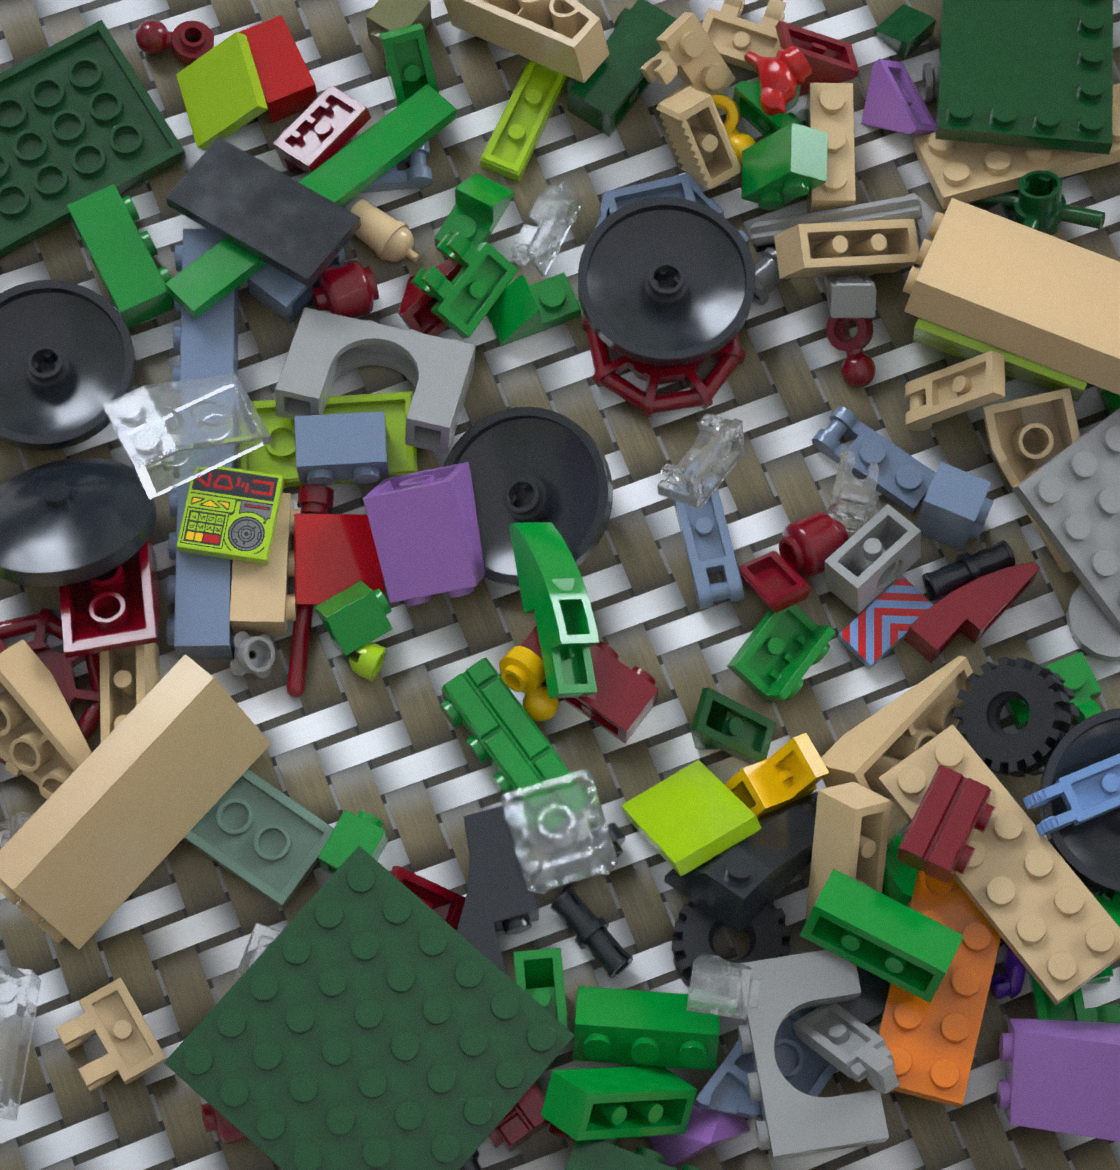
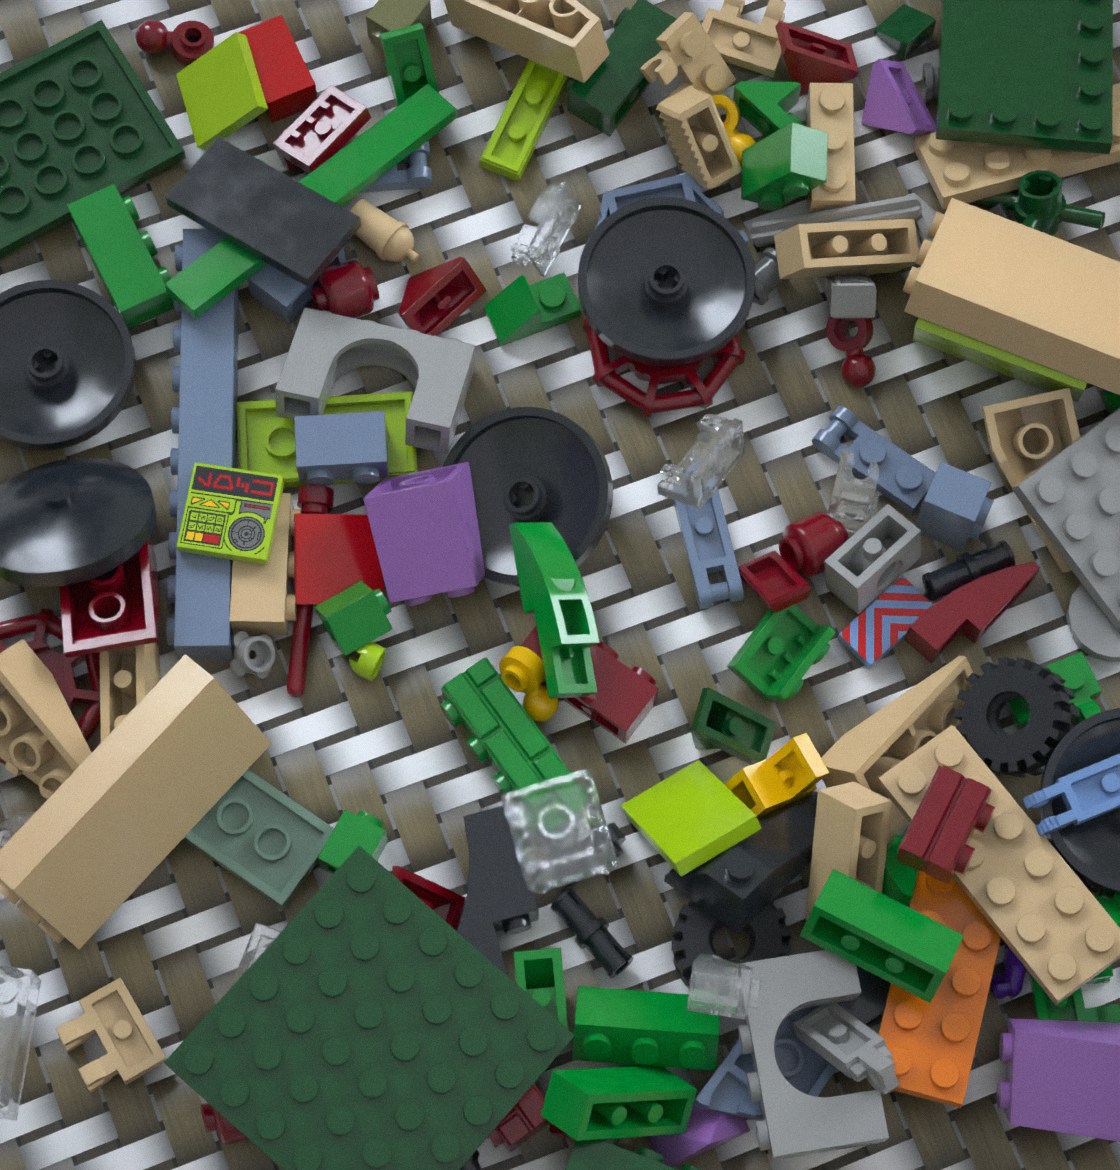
(185, 429): clear slope -> none
(473, 290): green plate -> none
(476, 210): green slope -> none
(779, 77): red animal -> none
(954, 390): tan plate -> none

